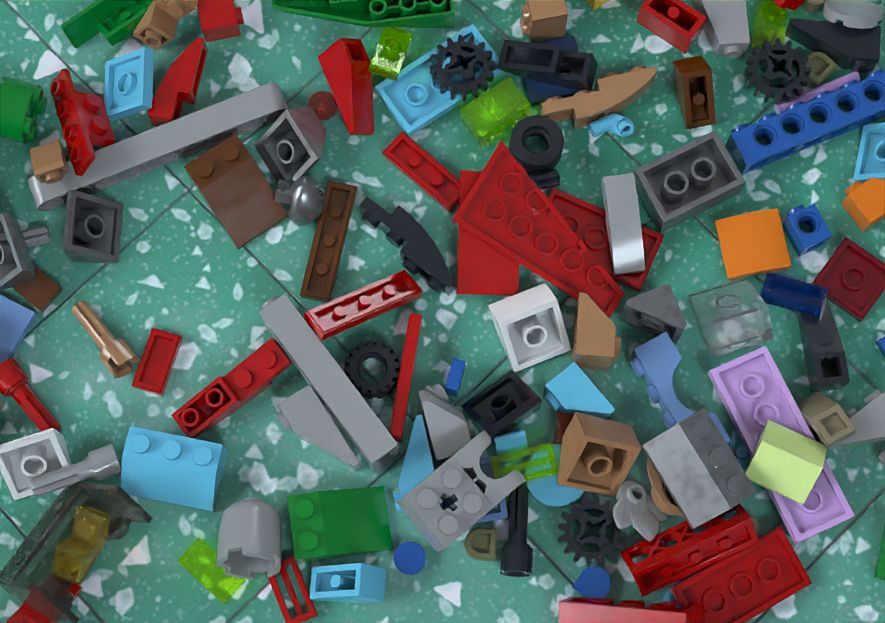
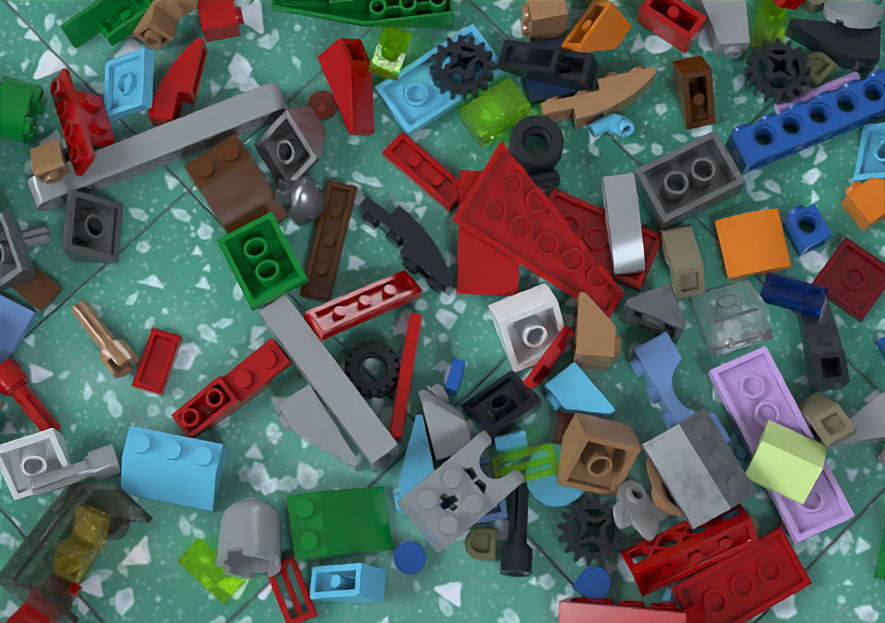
(262, 261): none -> green slope
(549, 358): none -> red tile
(598, 29): none -> orange slope
(684, 259): none -> dark tan slope

